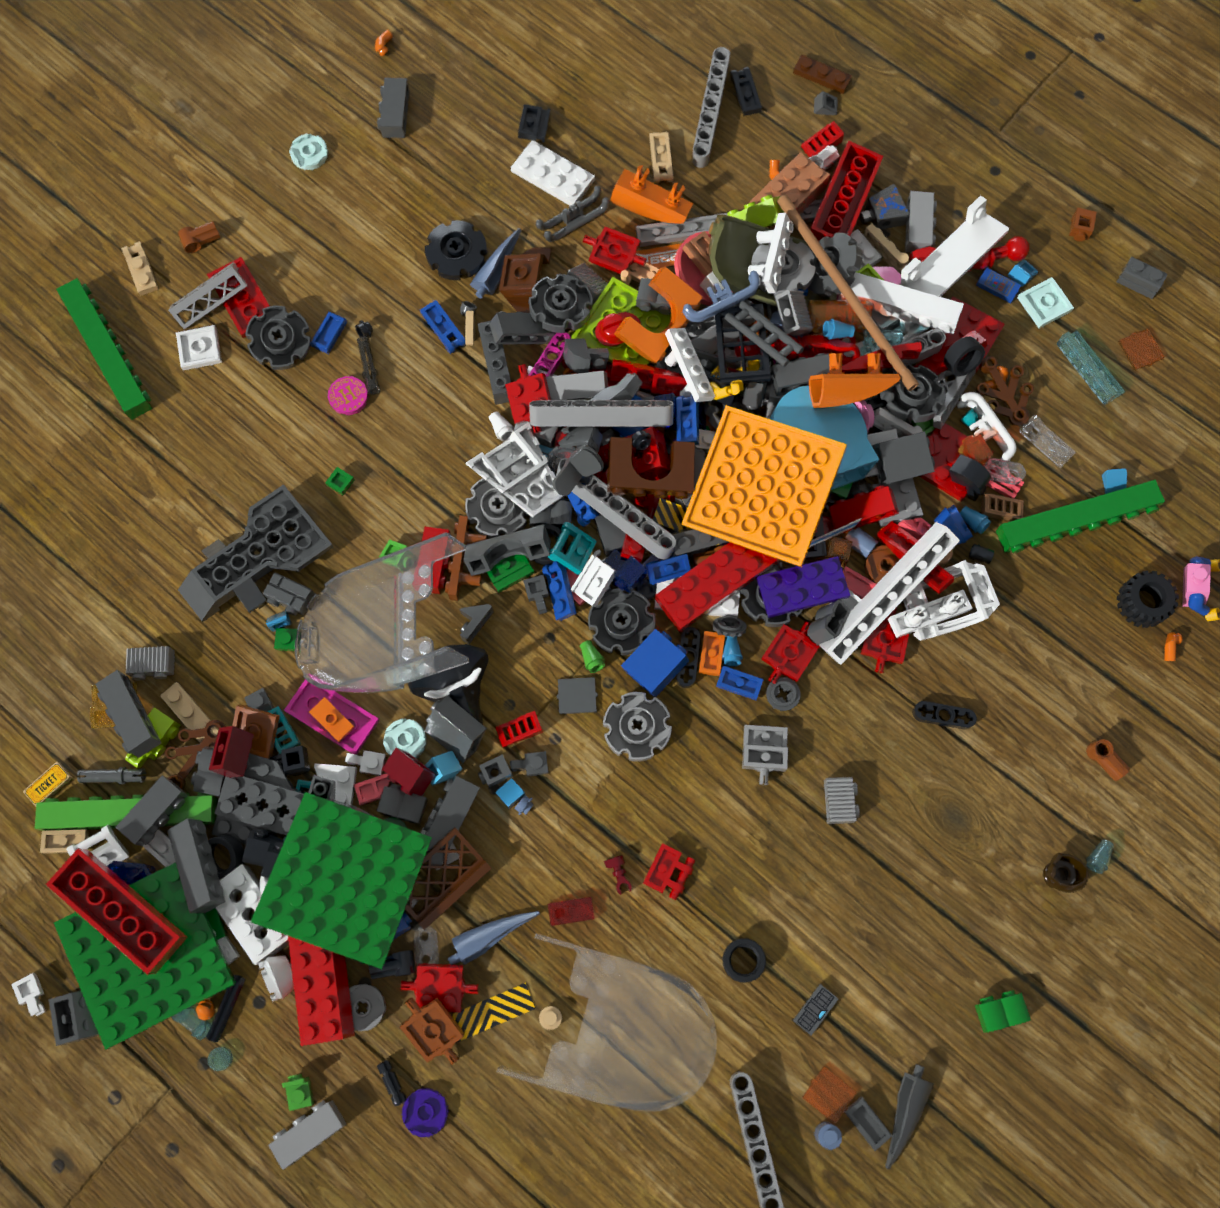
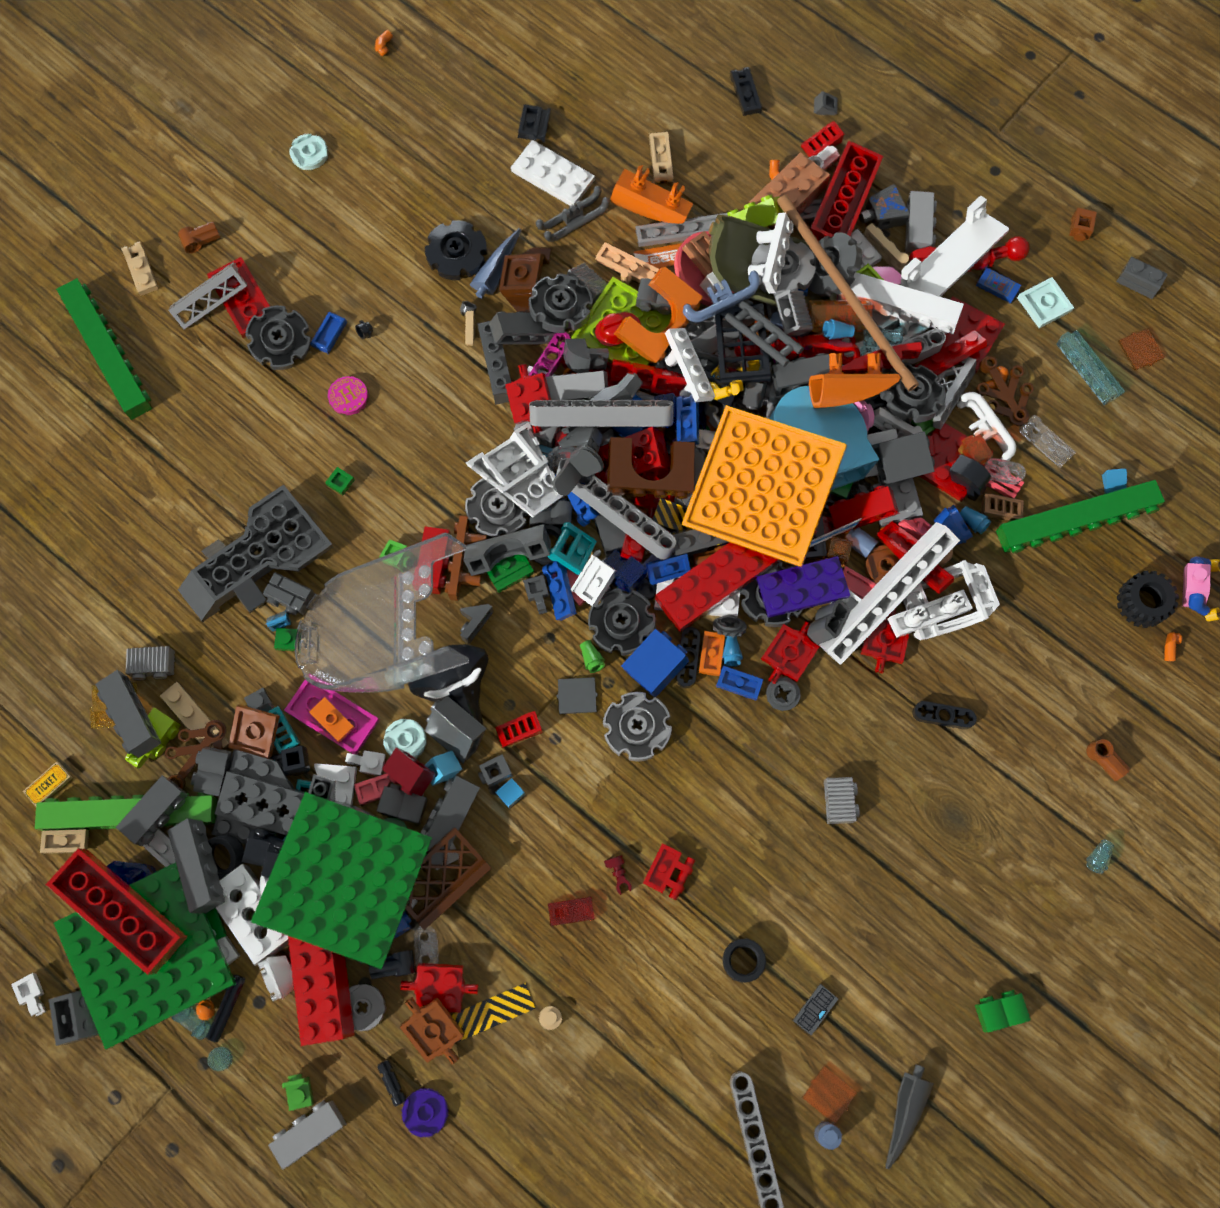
(107, 853): white plate -> none
(119, 775): dark grey pin -> none
(198, 347): white tile -> none
(231, 752): dark red brick -> none
(372, 384): clear smoke pin -> none
(393, 108): dark grey brick -> none
(442, 326): blue plate -> none
(480, 939): sand blue piece -> none
(501, 426): white cone -> none
(524, 805): sand blue plate -> none
(533, 764): dark grey plate -> none
(614, 250): red plate -> none
(641, 440): black plate -> none
(641, 1038): clear windscreen -> none
(710, 107): light grey beam -> none
(765, 750): light grey plate -> none
(822, 74): reddish brown plate -> none
(868, 1123): dark grey tile -> none
(970, 362): black tyre -> none
(970, 418): teal hinge -> none
(981, 553): black piece -> none
(1022, 273): dark azure slope -> none
(1065, 873): dark brown hair -> none

